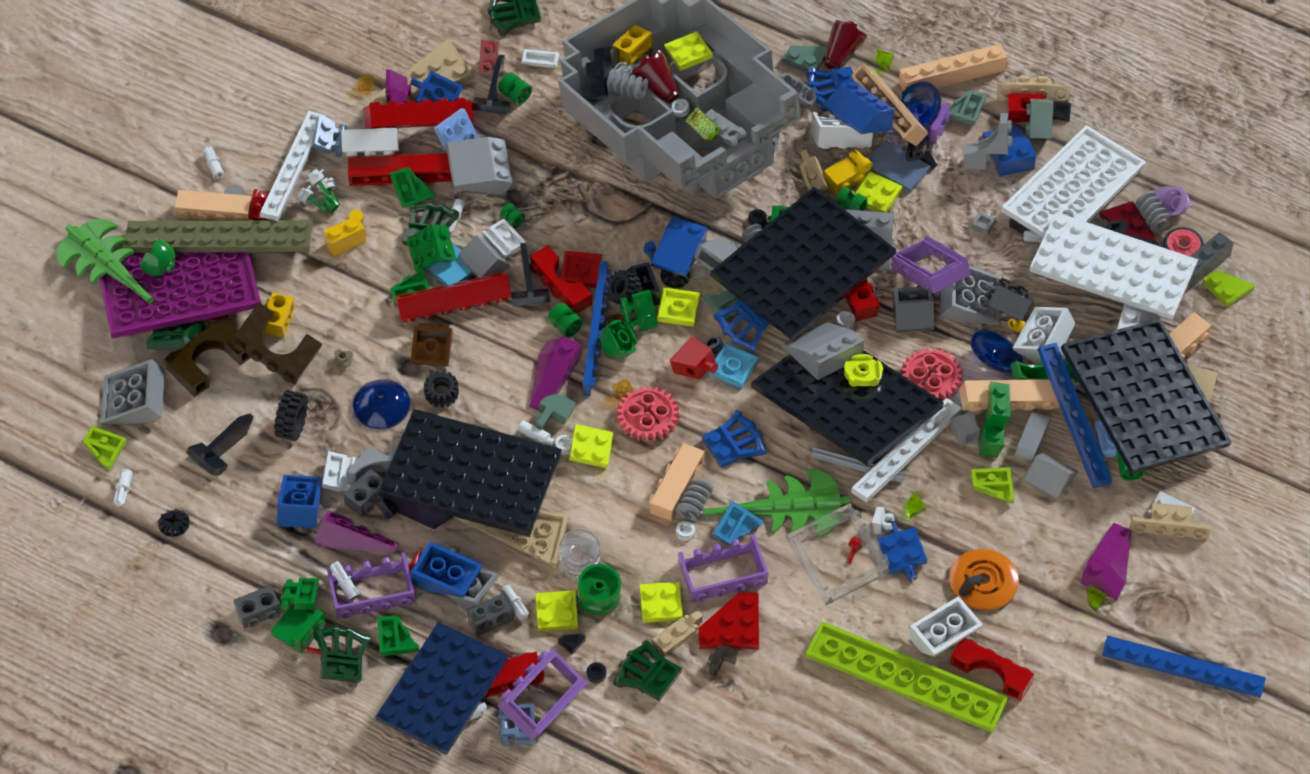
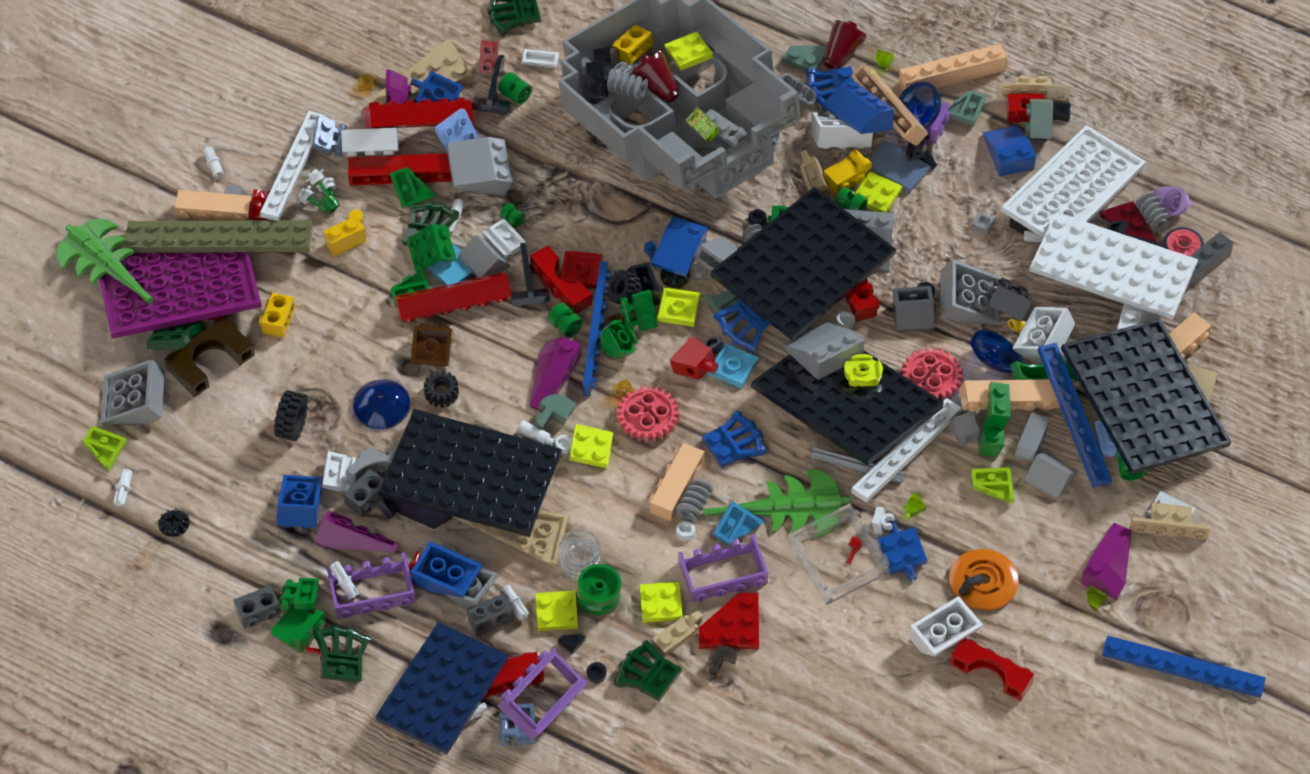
(159, 260): green cylinder -> none
(209, 455): black piece -> none
(290, 365): dark brown arch -> none
(346, 361): dark tan plate -> none
(394, 637): green wing -> none
(680, 107): white tile -> none
(907, 677): lime plate -> none
(933, 282): medium lavender window -> none
(979, 153): light grey arch -> none
(1227, 287): lime wing -> none

